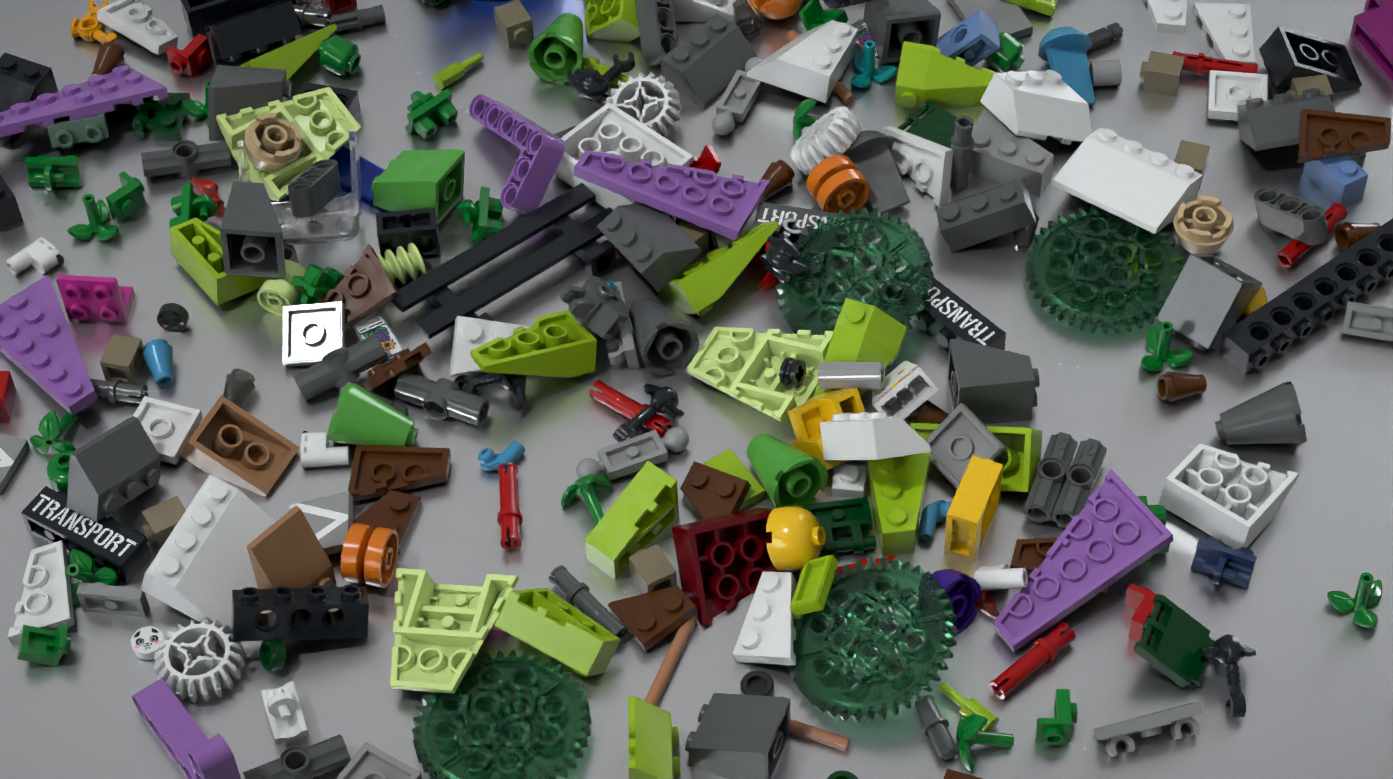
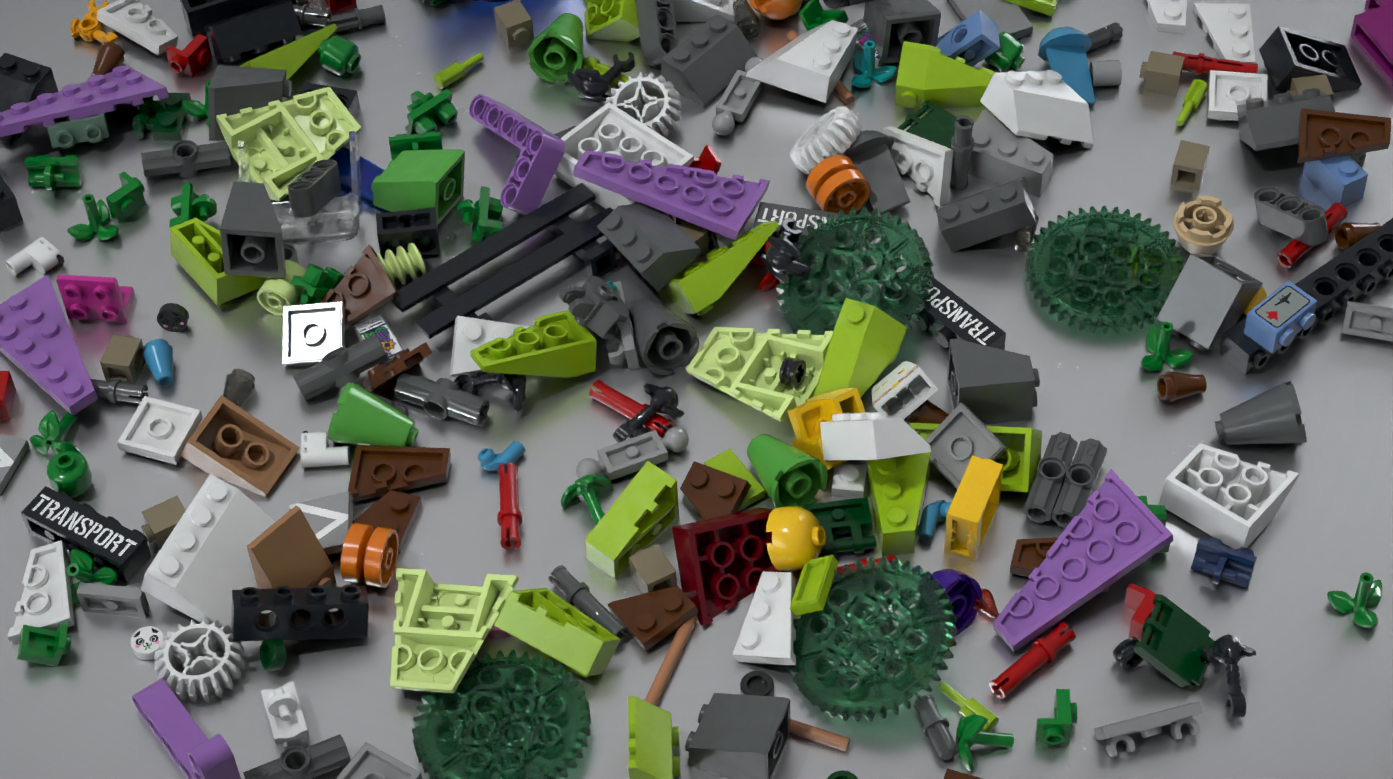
(112, 470): dark grey slope -> none
(202, 184): clear red hand -> none
(272, 142): tan cone -> none
(426, 141): none -> green hips
(780, 177): reddish brown cone -> none
(801, 118): green plant -> none
(851, 374): light grey axle -> none
(1001, 577): white piece -> none
(1125, 654): none -> black bush
(1128, 180): white slope -> none
(1192, 100): none -> lime axle
(1280, 317): none -> medium blue brick

